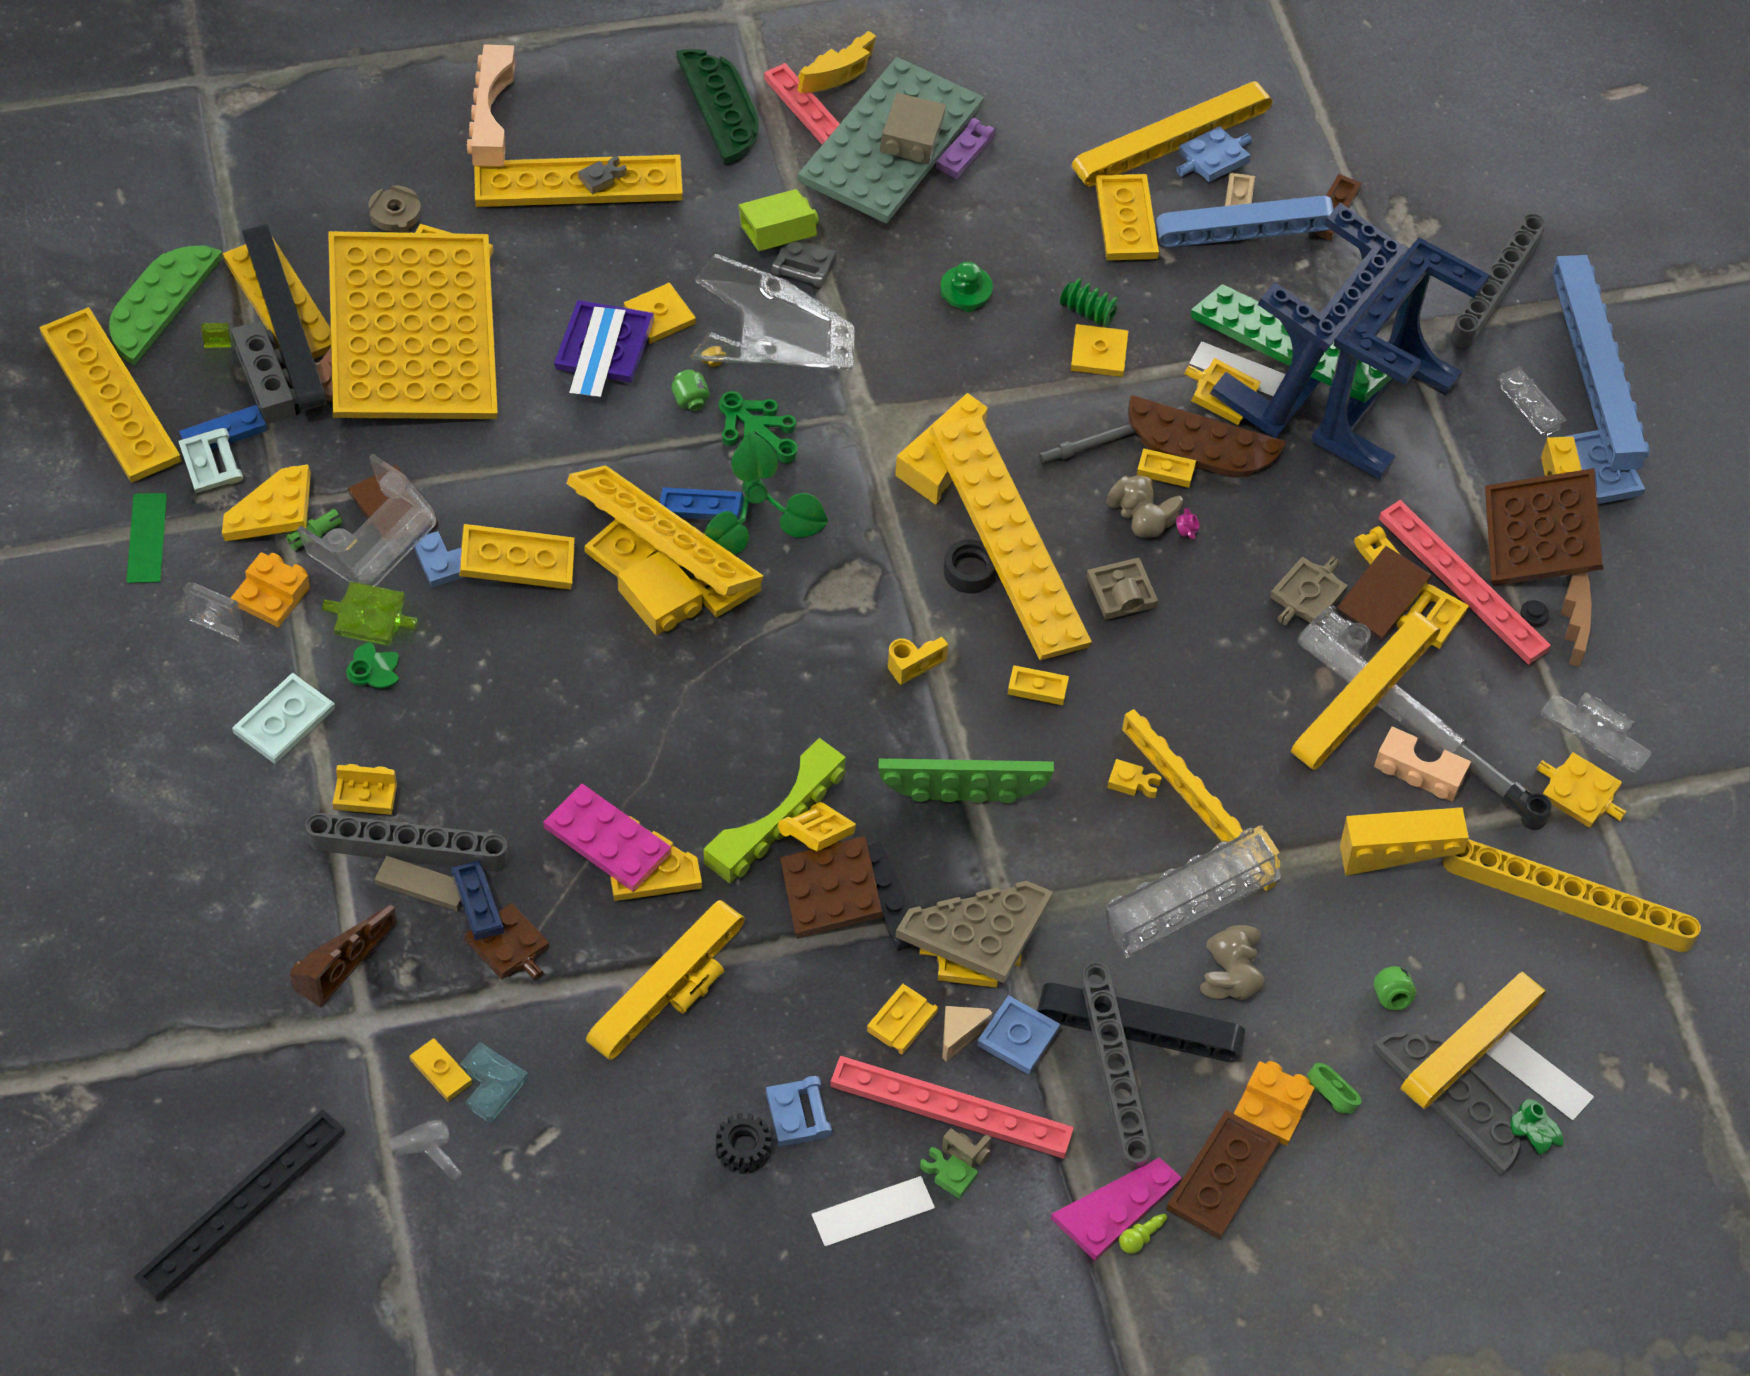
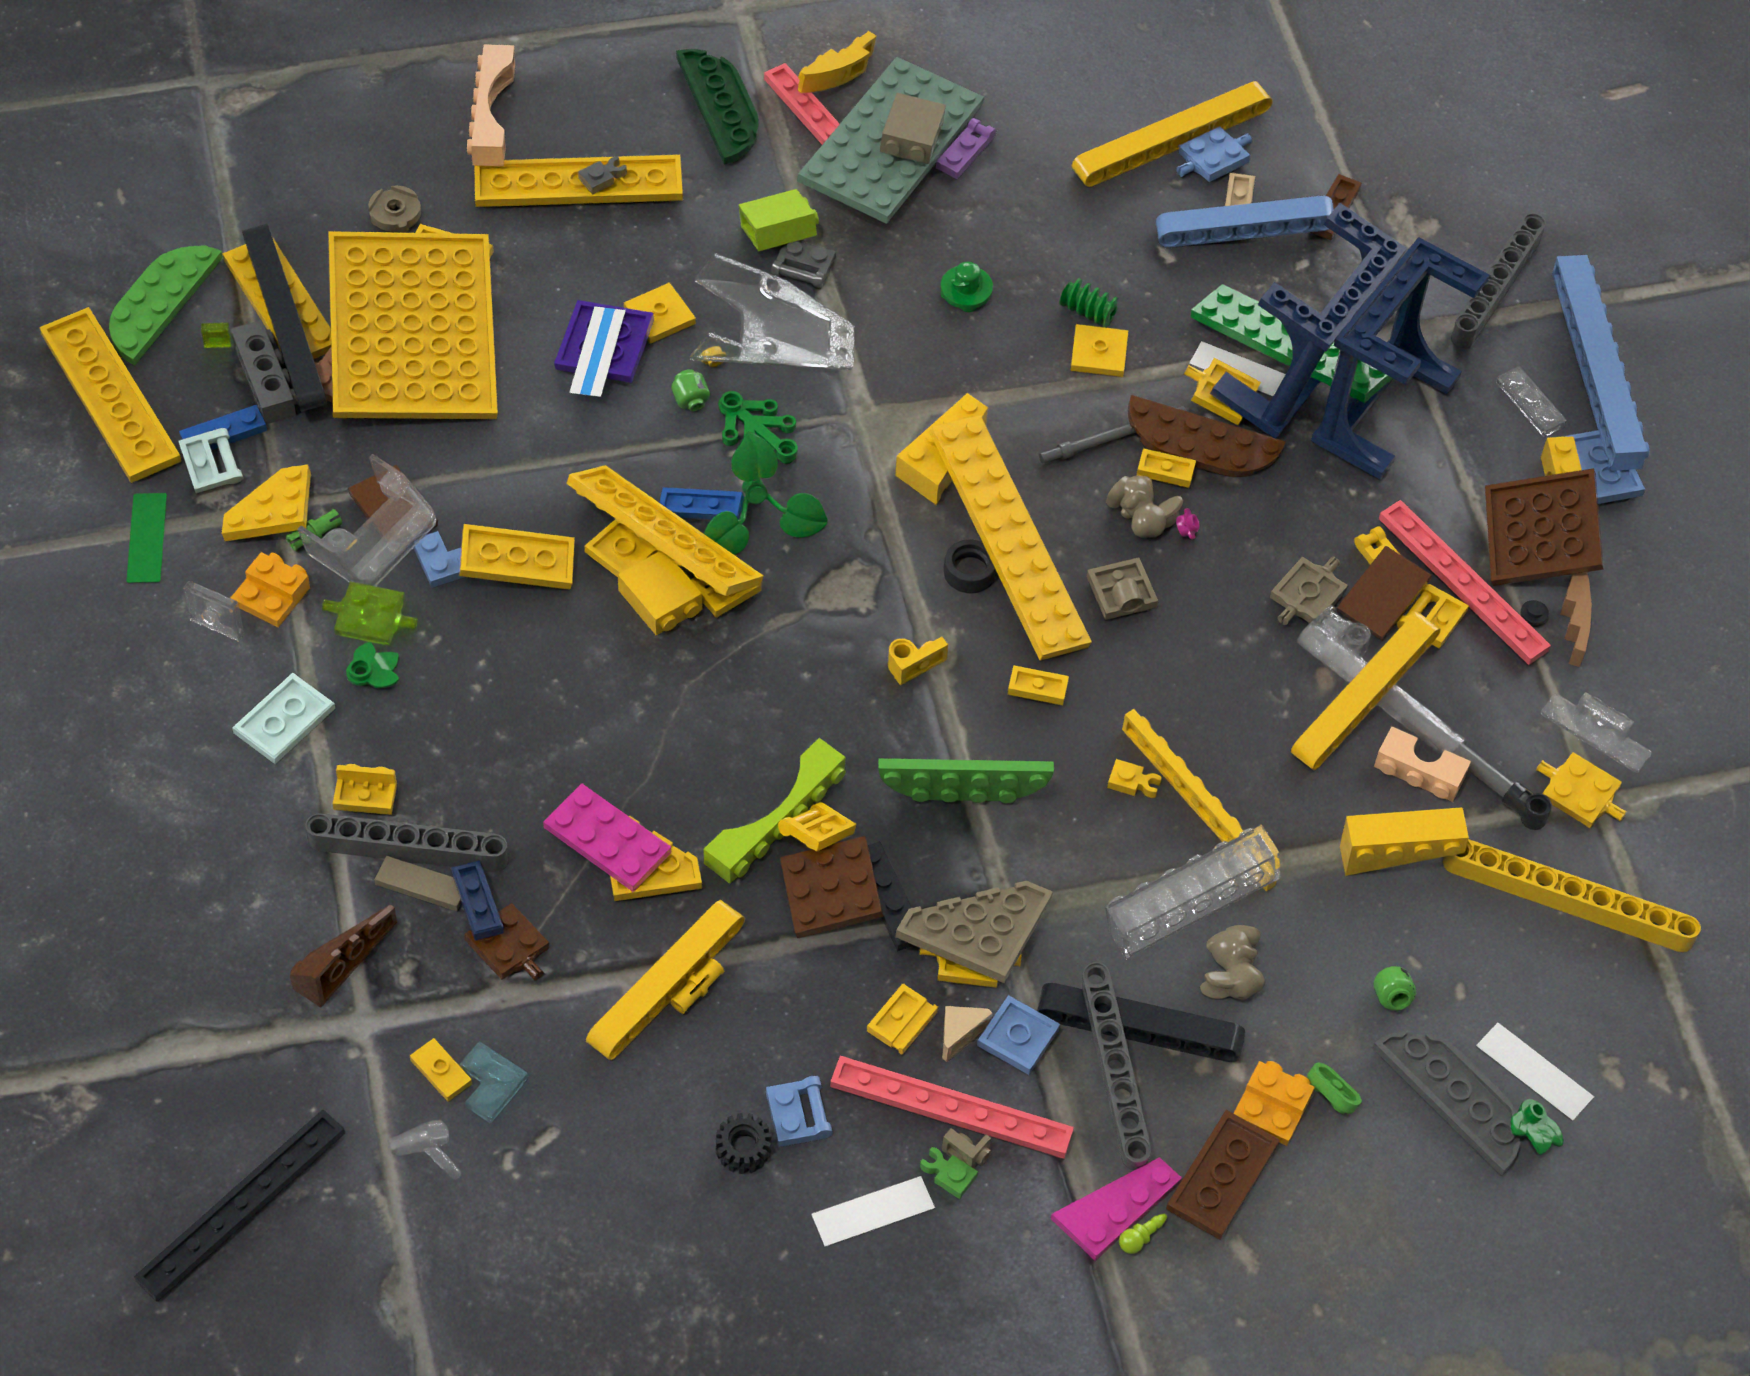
(1126, 217): yellow plate -> none
(1472, 1040): yellow beam -> none

